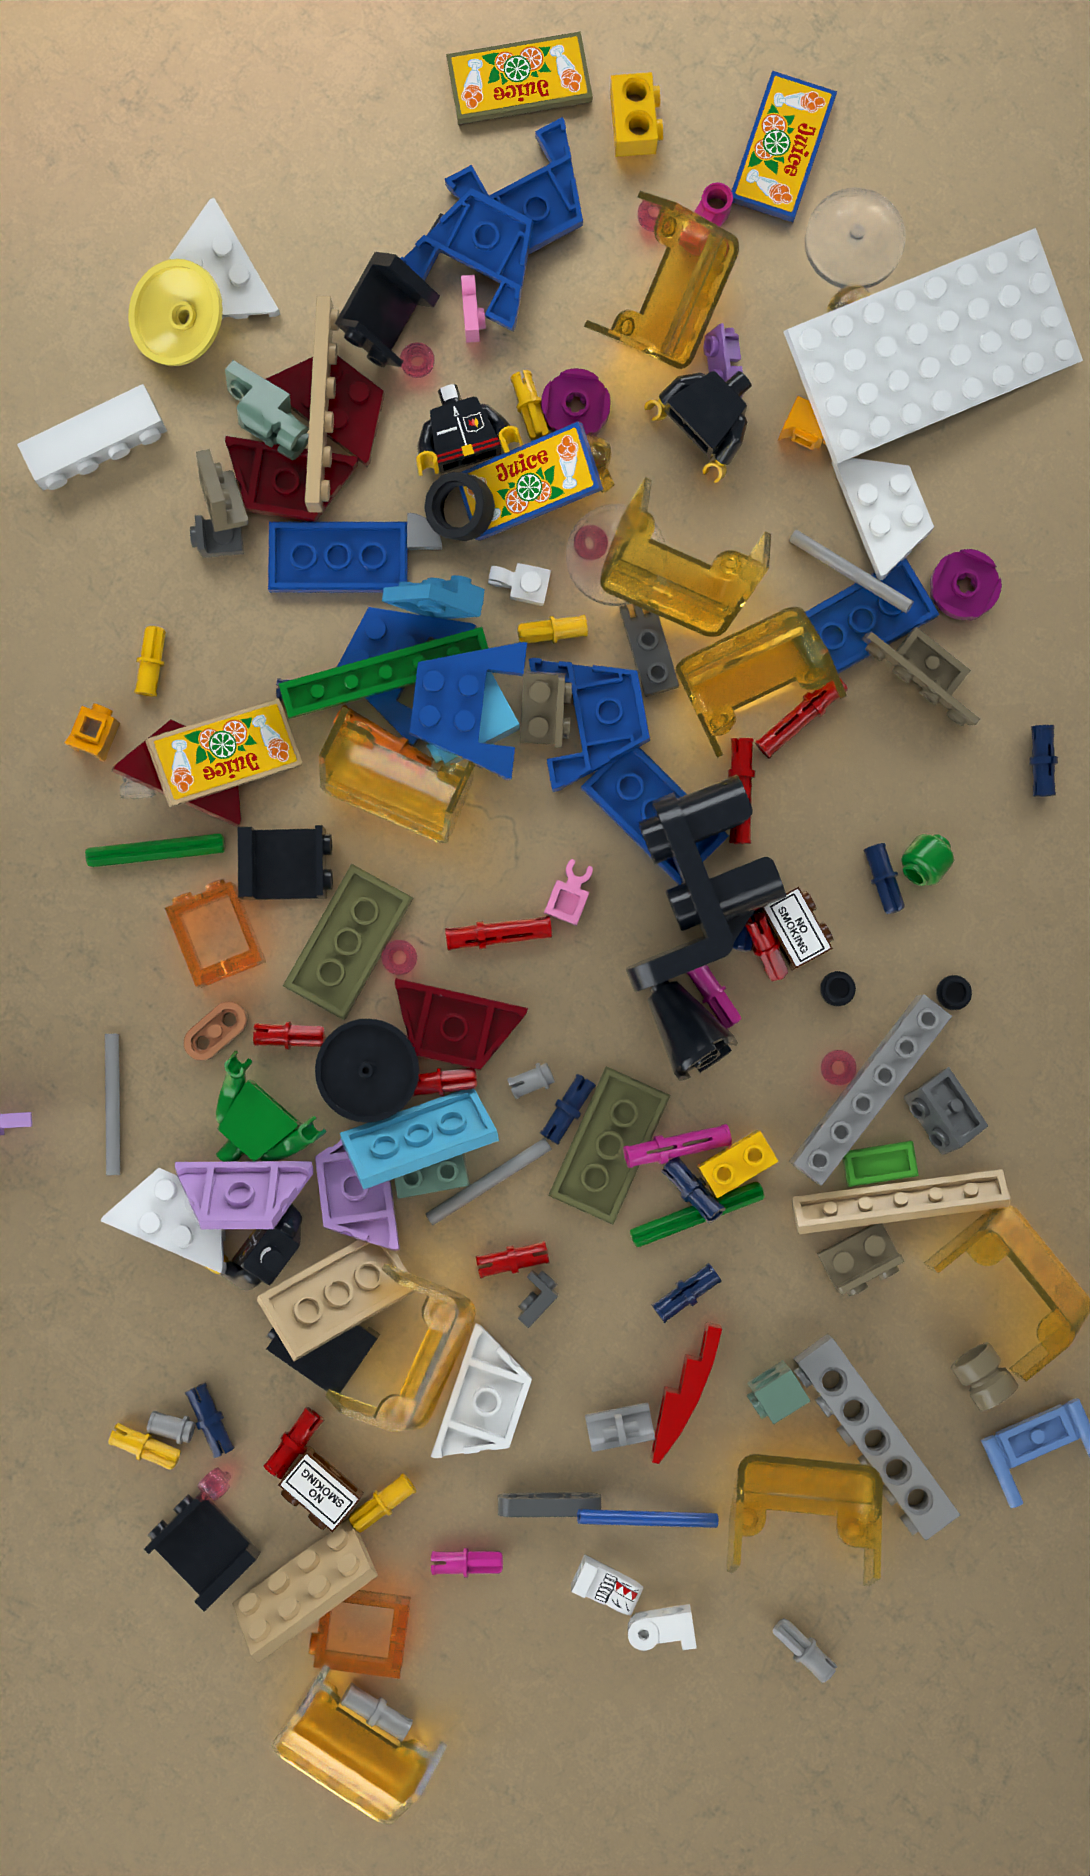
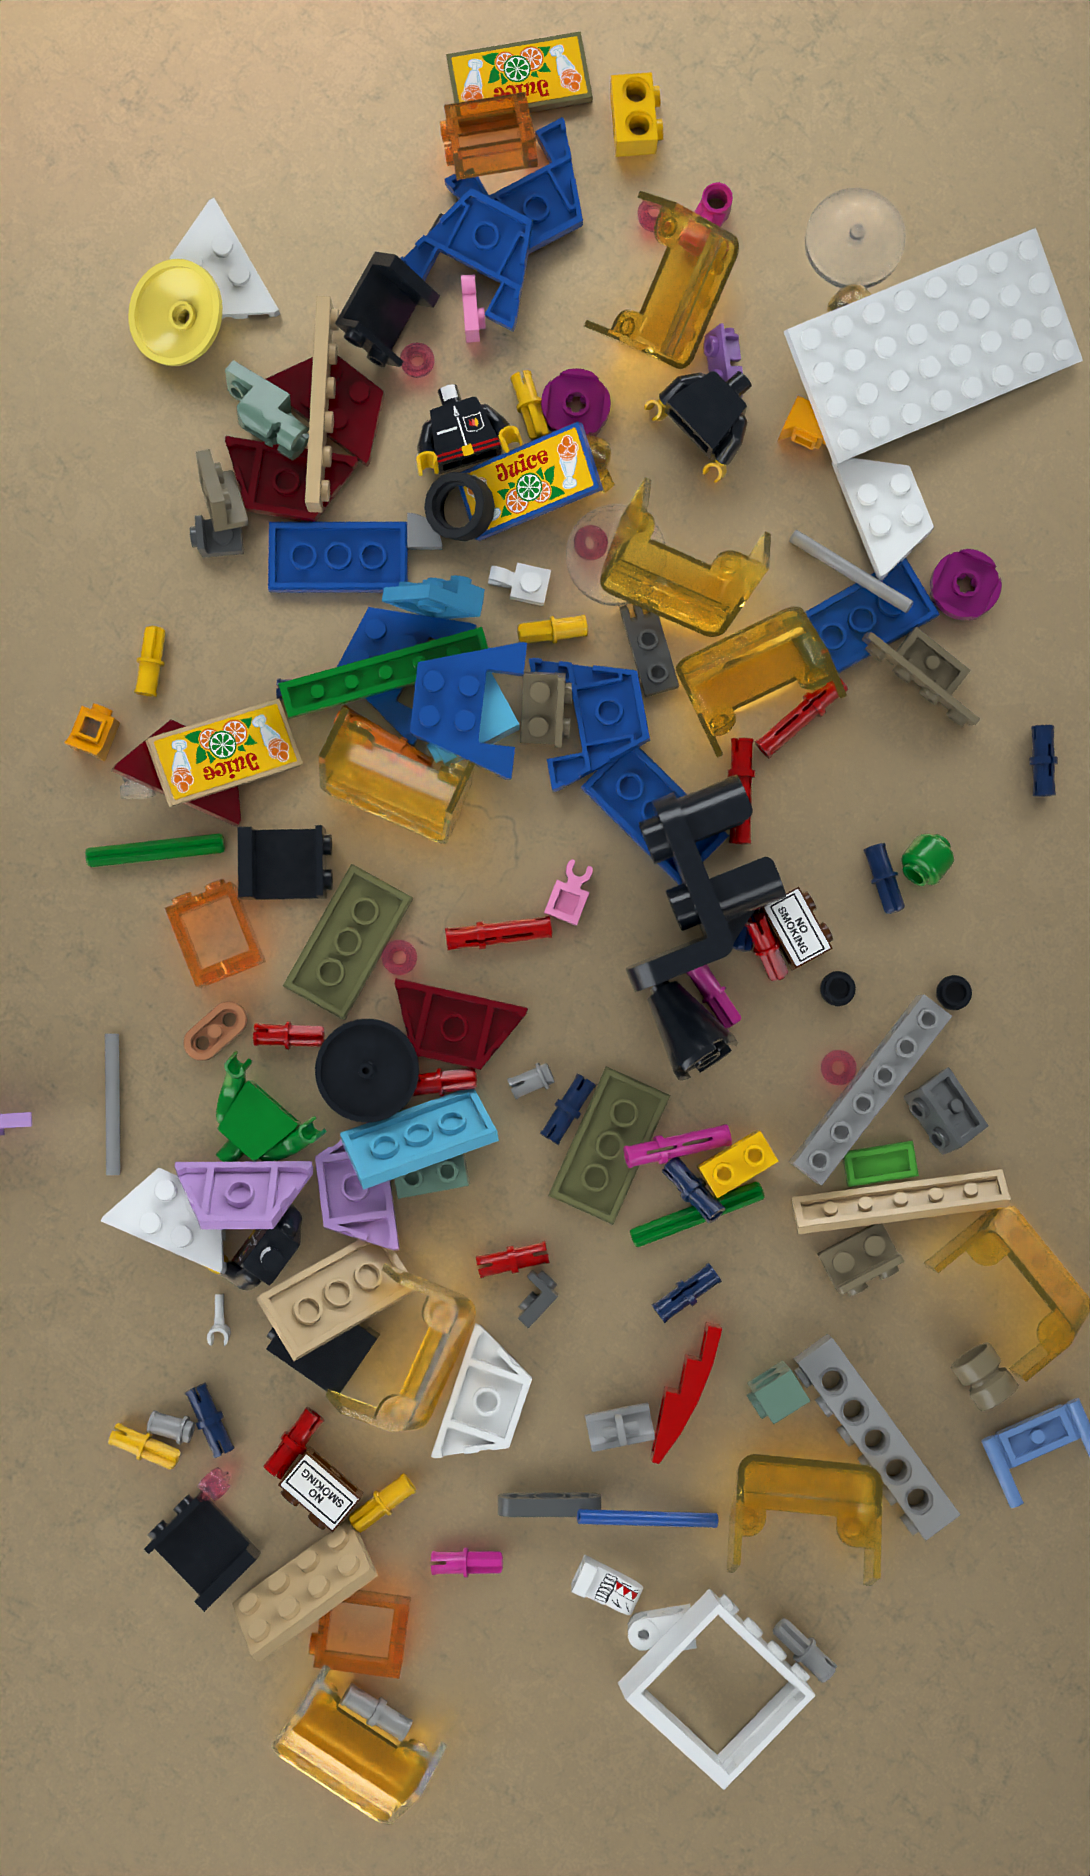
(92, 438): white brick -> none
(219, 1321): none -> white hand
(483, 117): none -> clear orange window
(488, 1181): light grey piece -> none
(758, 1732): none -> white window
(782, 146): tile -> none

